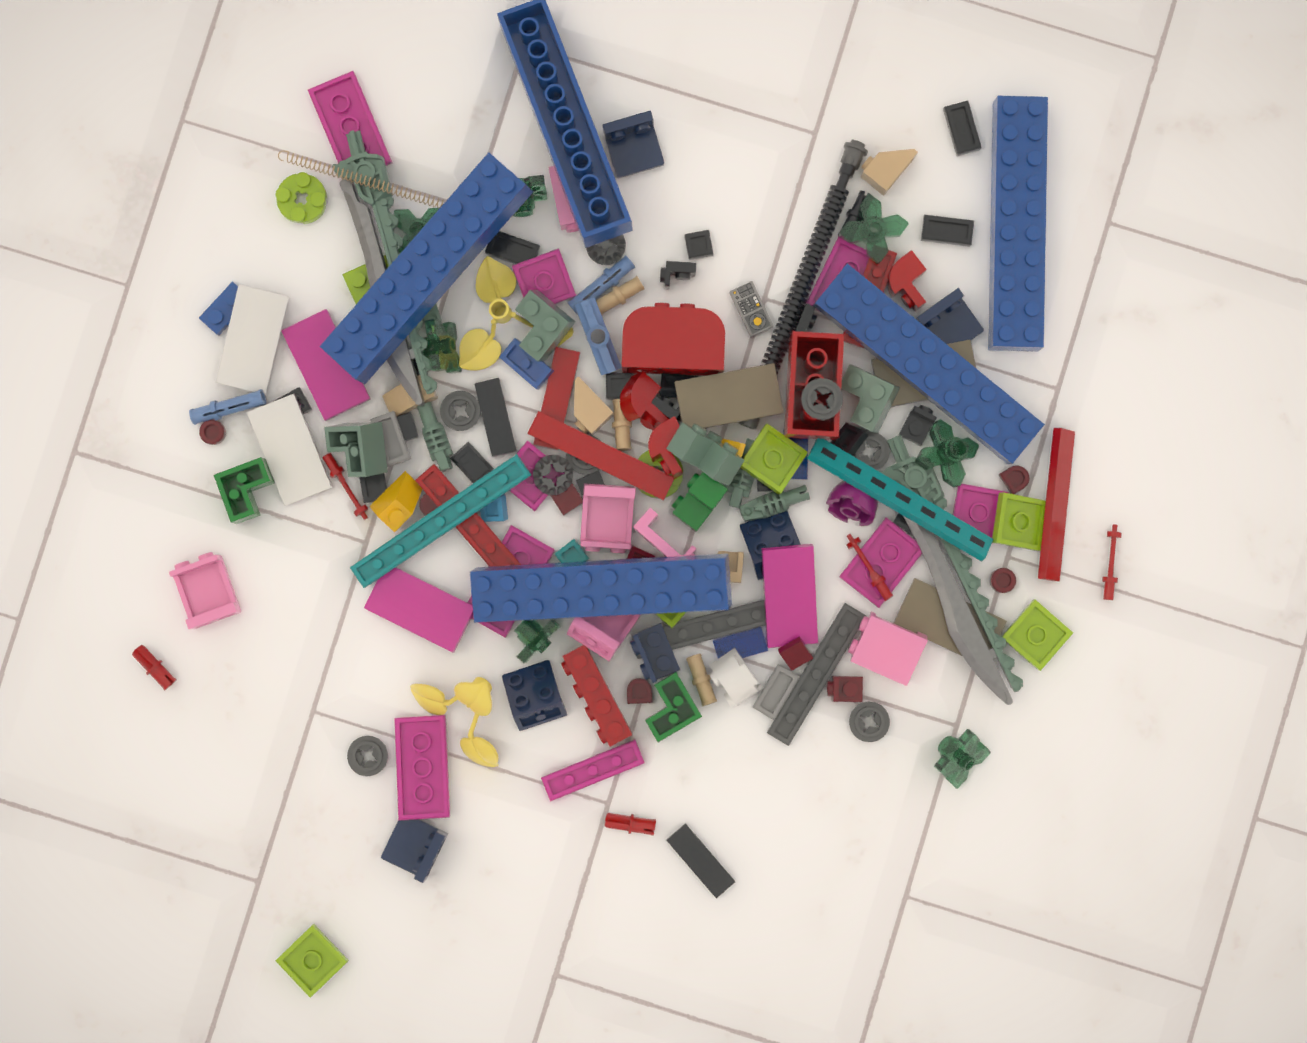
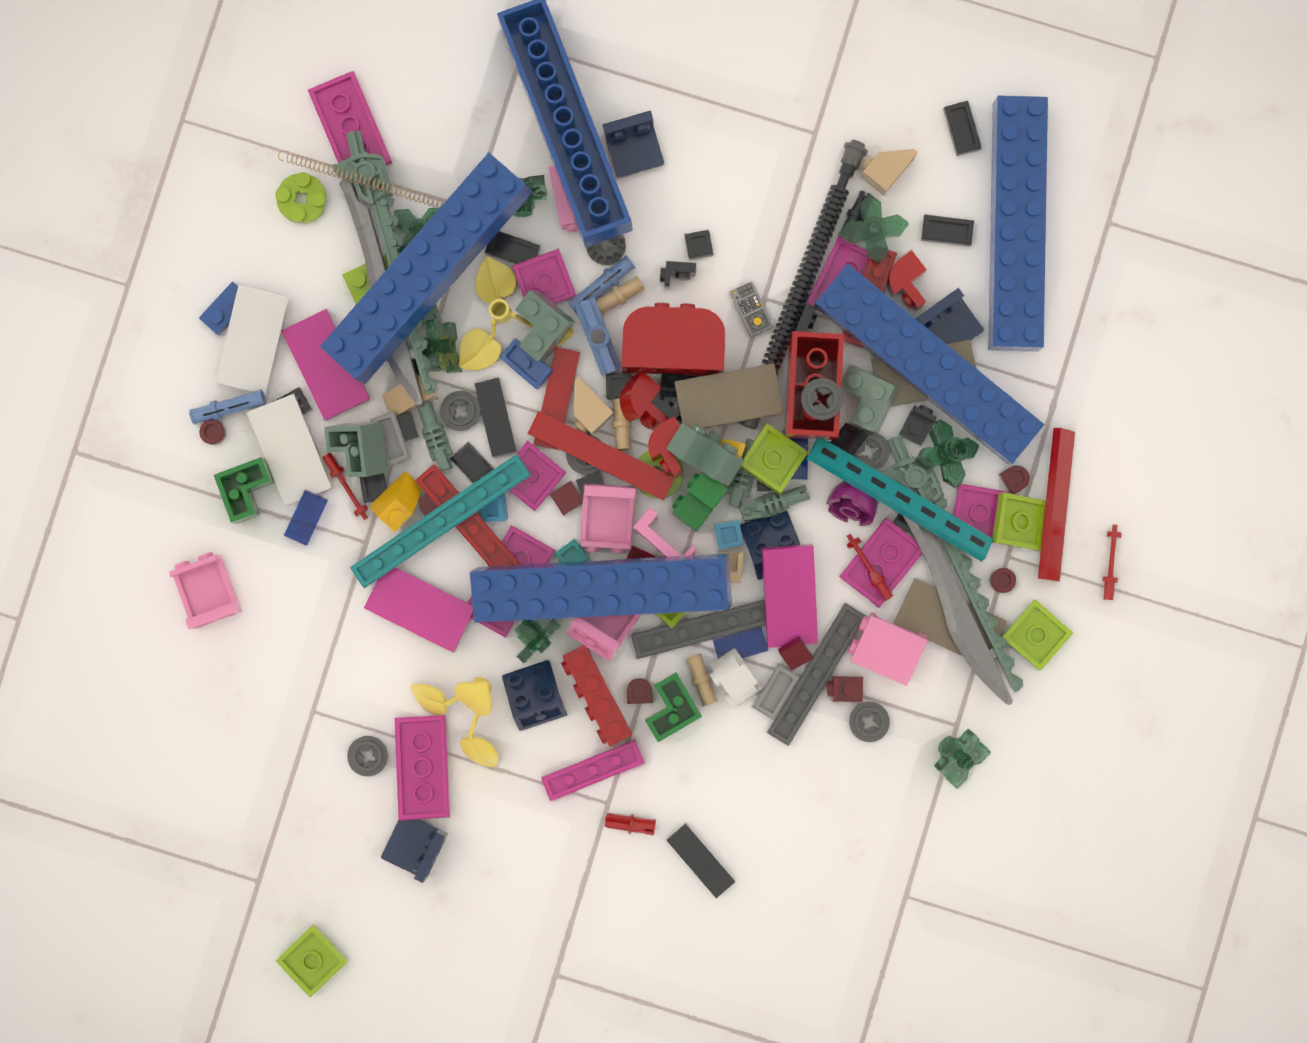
(153, 667): red axle -> none
(306, 517): none -> clear blue tile
(543, 467): dark grey gear -> none
(655, 653): dark blue bracket -> none
(728, 534): none -> dark azure plate

